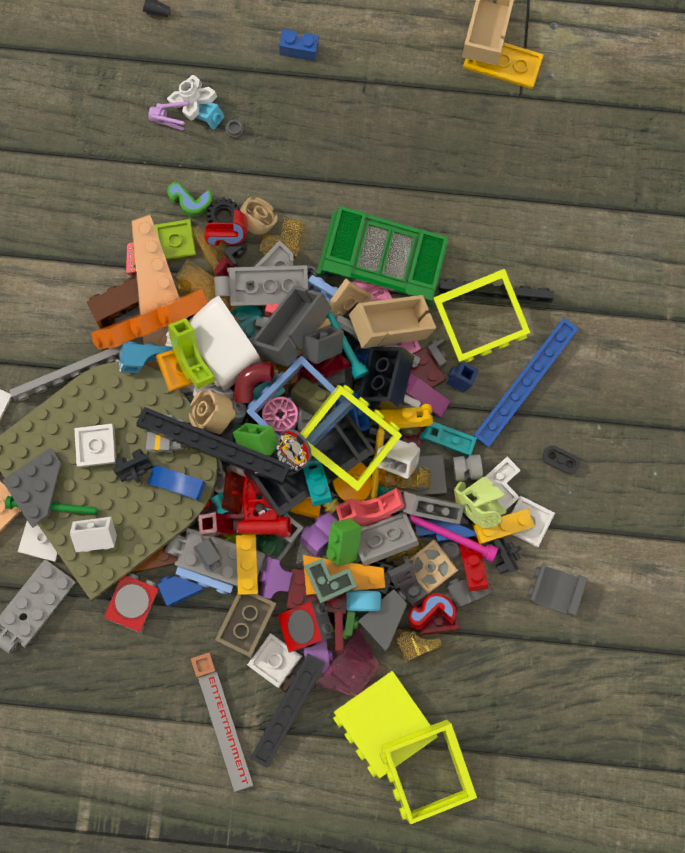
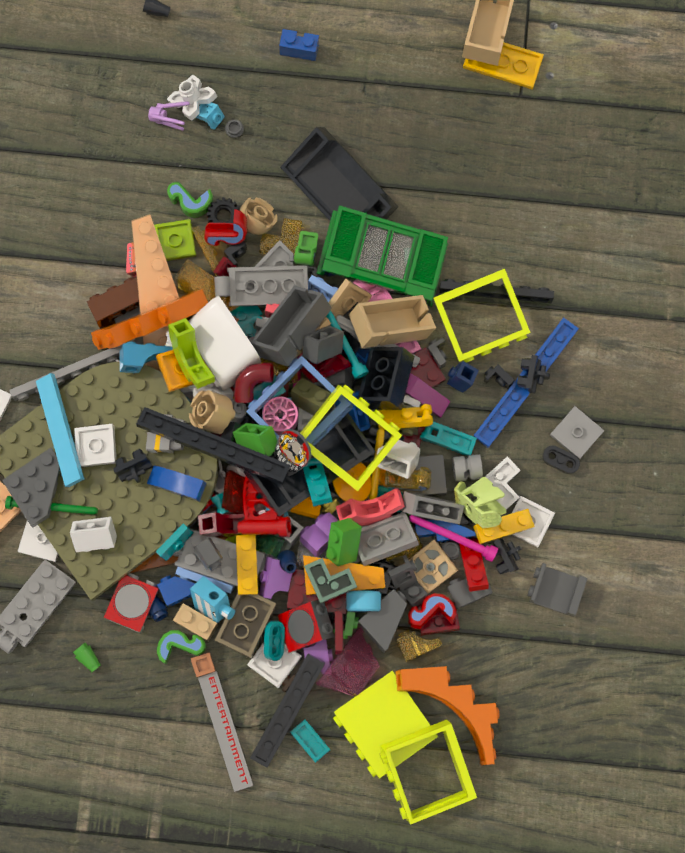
(59, 430): none -> medium azure tile
(87, 657): none -> bright green cone
(158, 610): none -> dark blue cone
(175, 542): none -> teal plate
(179, 640): none -> bright green animal
(195, 622): none -> tan brick
(211, 600): none -> medium azure torso
(274, 640): none -> teal plate
(287, 560): none -> dark blue cone
(306, 249): none -> bright green animal
(310, 741): none -> teal plate
(335, 178): none -> black slope
(460, 699): none -> orange arch
(501, 375): none -> black bracket
(536, 374): none -> black hips
(576, 432): none -> light grey plate

